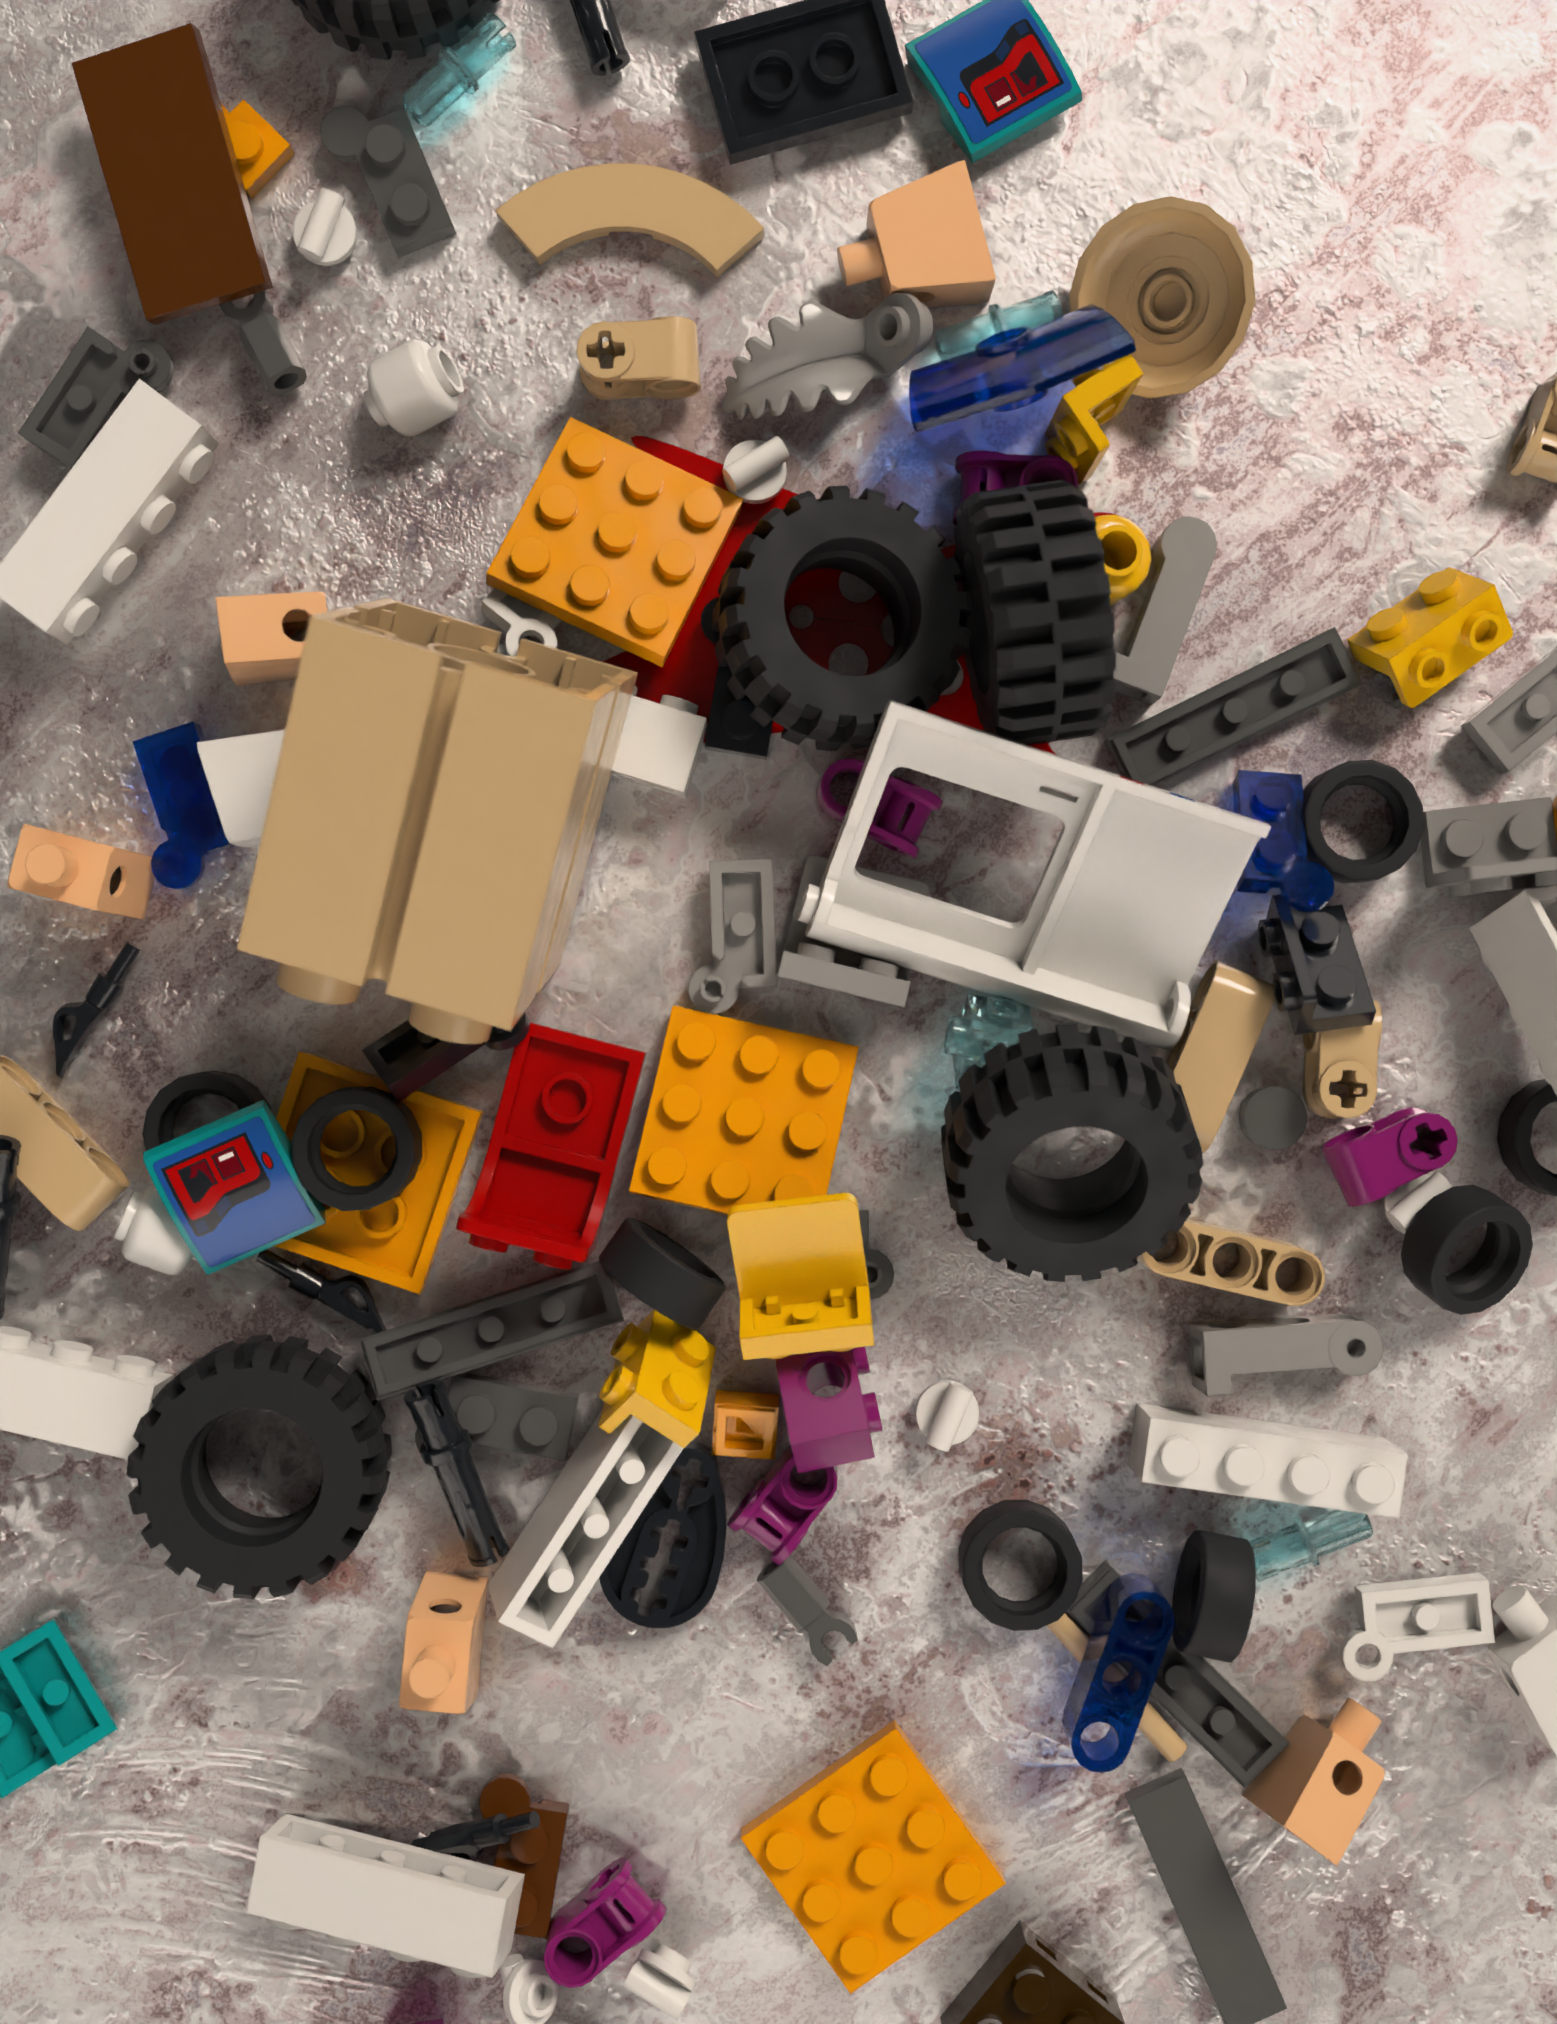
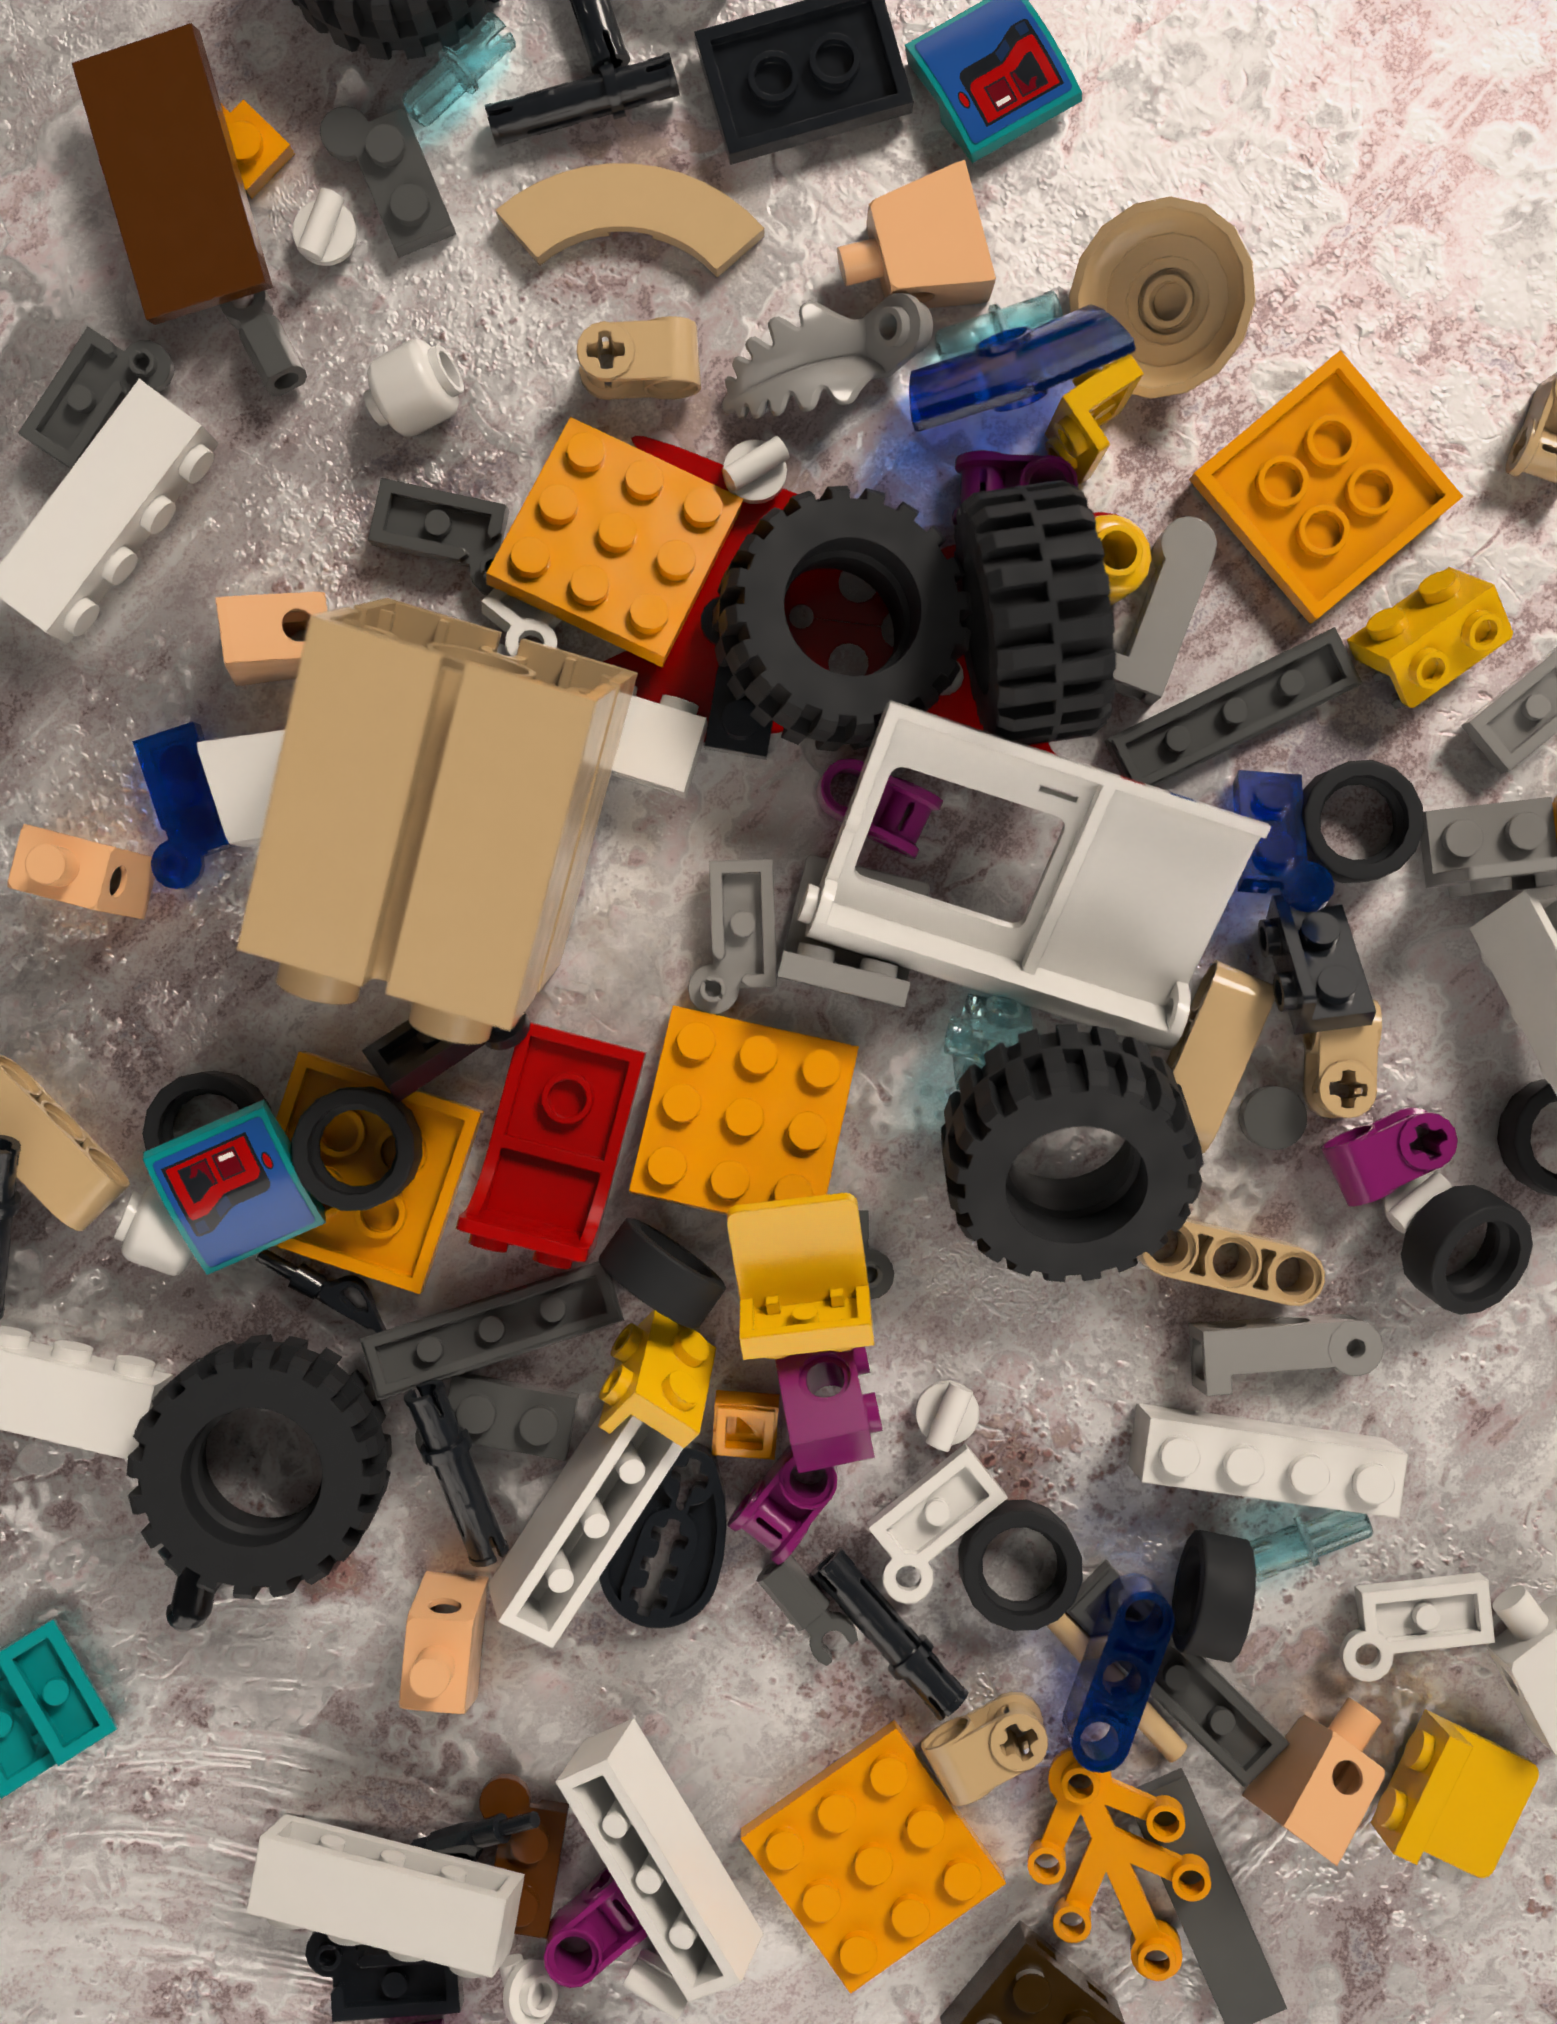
(89, 1012): black hand -> none
(189, 1603): none -> black arm
(377, 1986): none -> black hinge
(439, 526): none -> dark grey hinge
(583, 100): none -> black pin
(661, 1860): none -> white brick
(907, 1653): none -> black pin
(932, 1518): none -> white hinge
(978, 1753): none -> tan piece
(1114, 1852): none -> light orange plant
(1325, 487): none -> light orange plate
(1454, 1797): none -> yellow bracket

